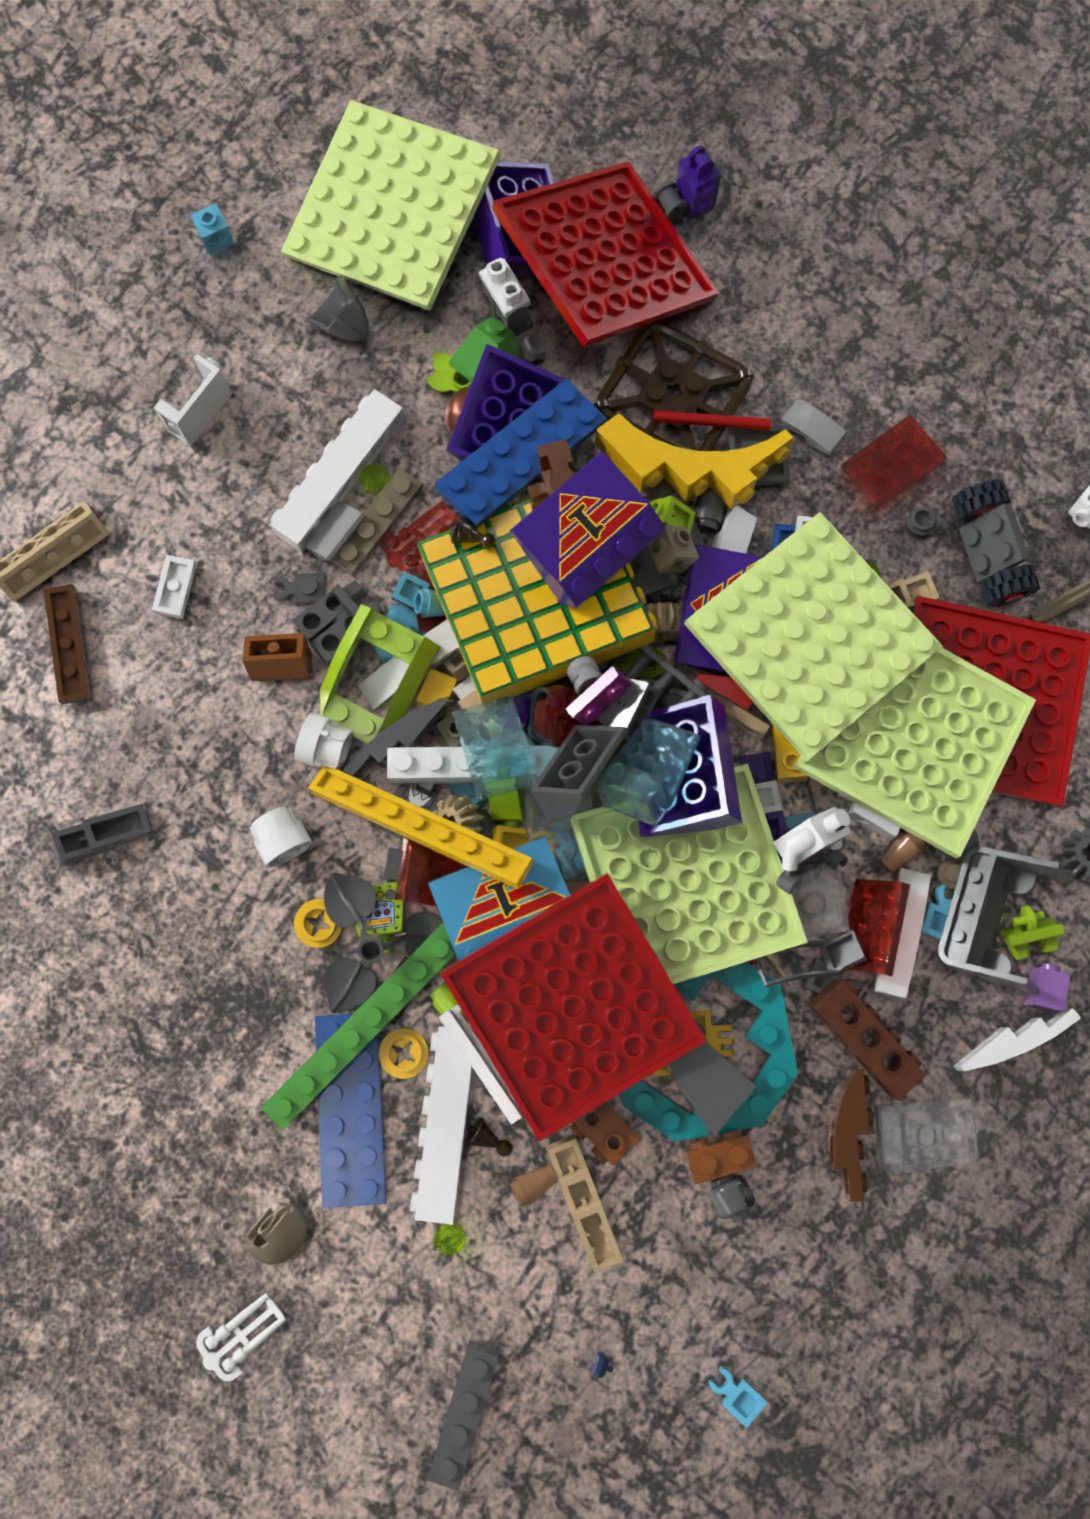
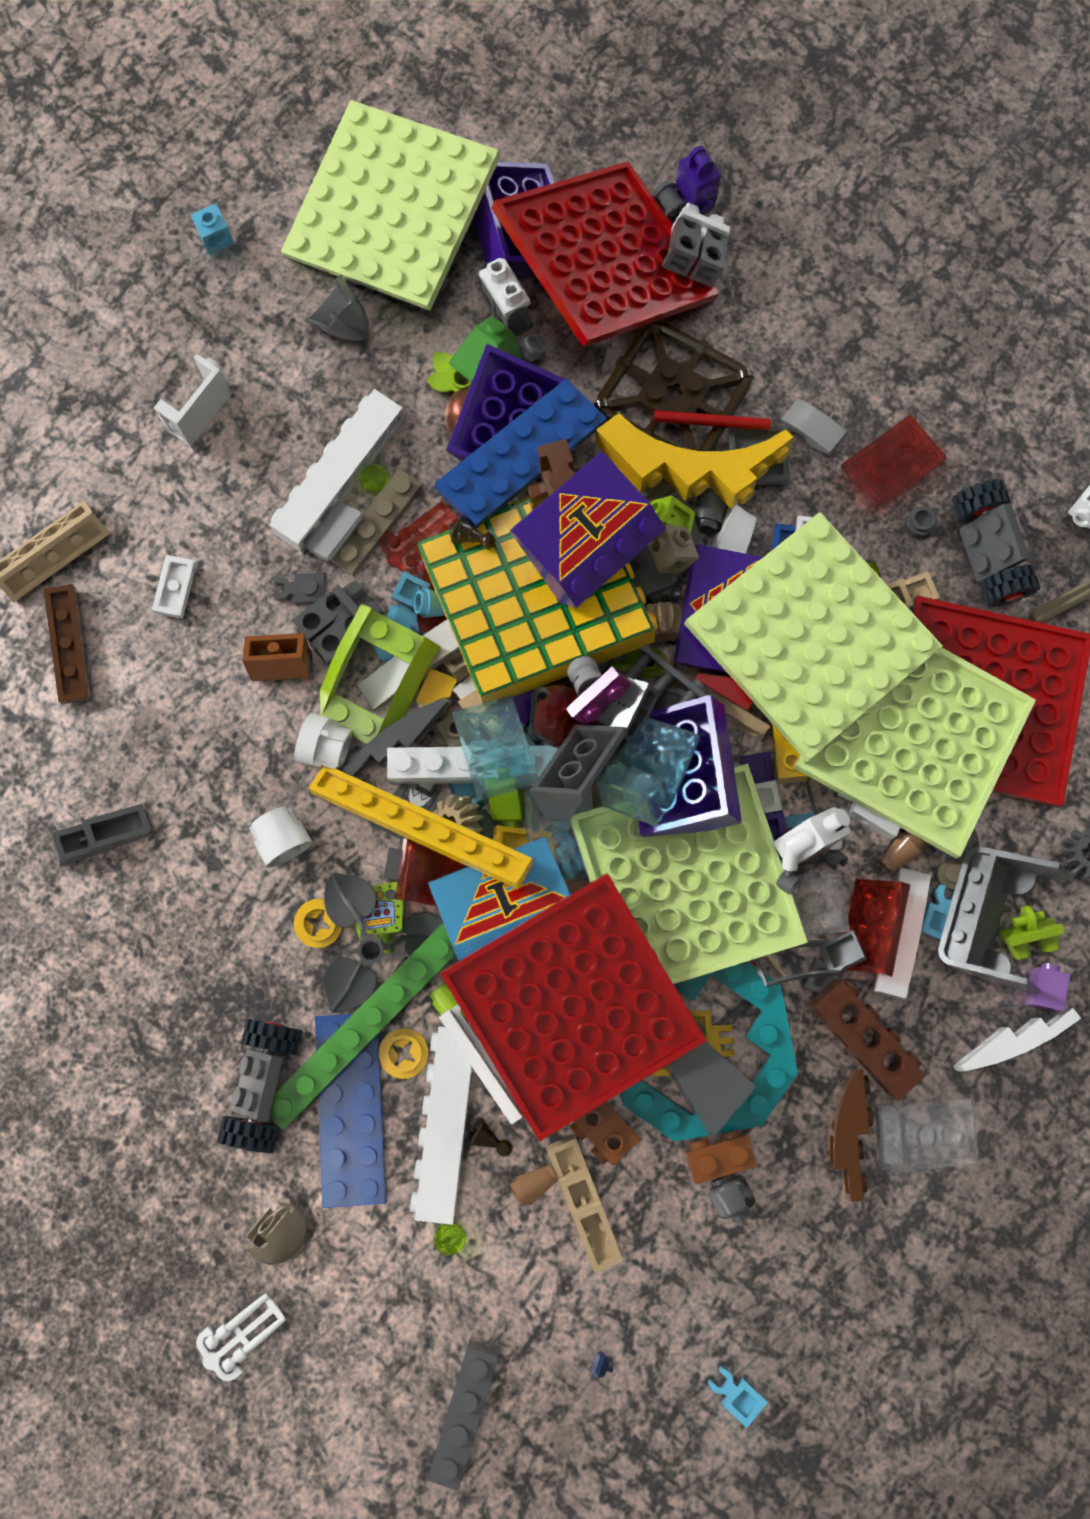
(257, 1086): none -> plate
(697, 242): none -> dark grey hips

